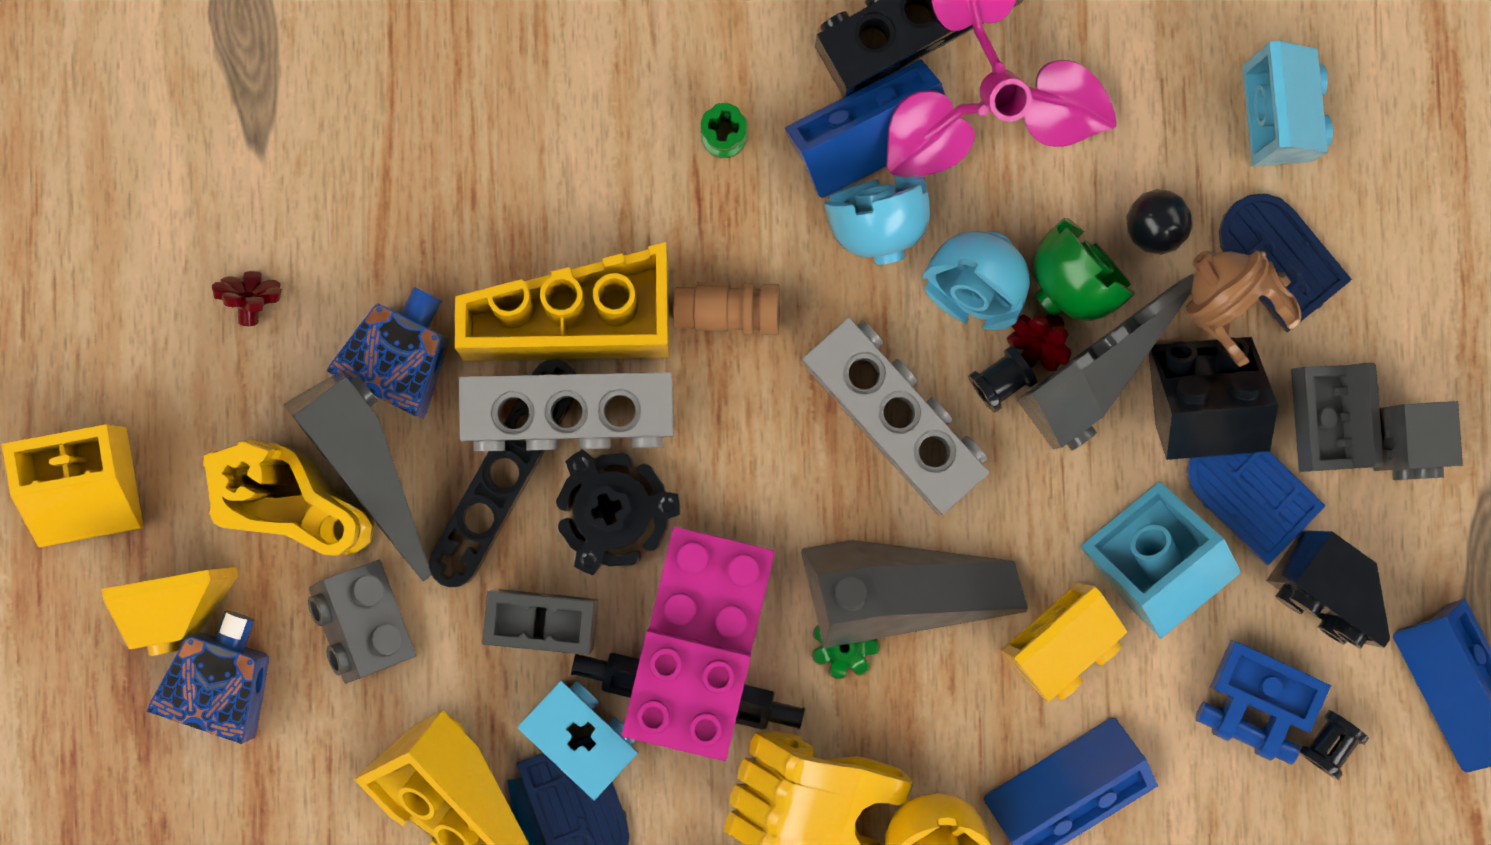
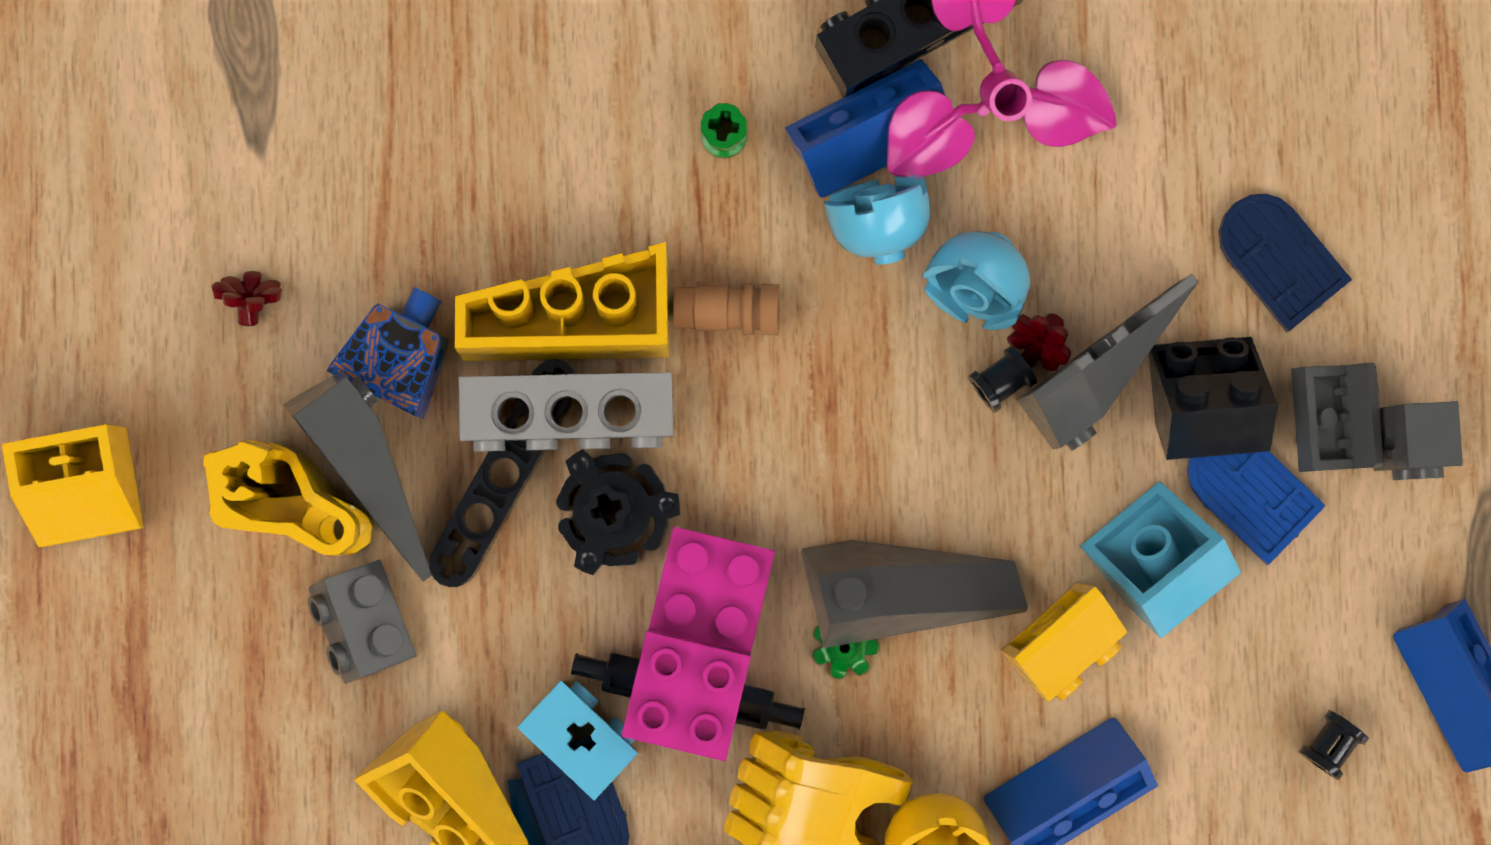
(167, 608): yellow slope -> none
(216, 682): torso -> none
(540, 621): dark grey brick -> none
(938, 485): light grey brick -> none
(1077, 275): green cylinder -> none
(1159, 222): black piece -> none
(1230, 285): medium nougat helmet -> none
(1270, 687): blue plate -> none
(1286, 104): medium azure slope -> none
(1334, 584): black slope -> none

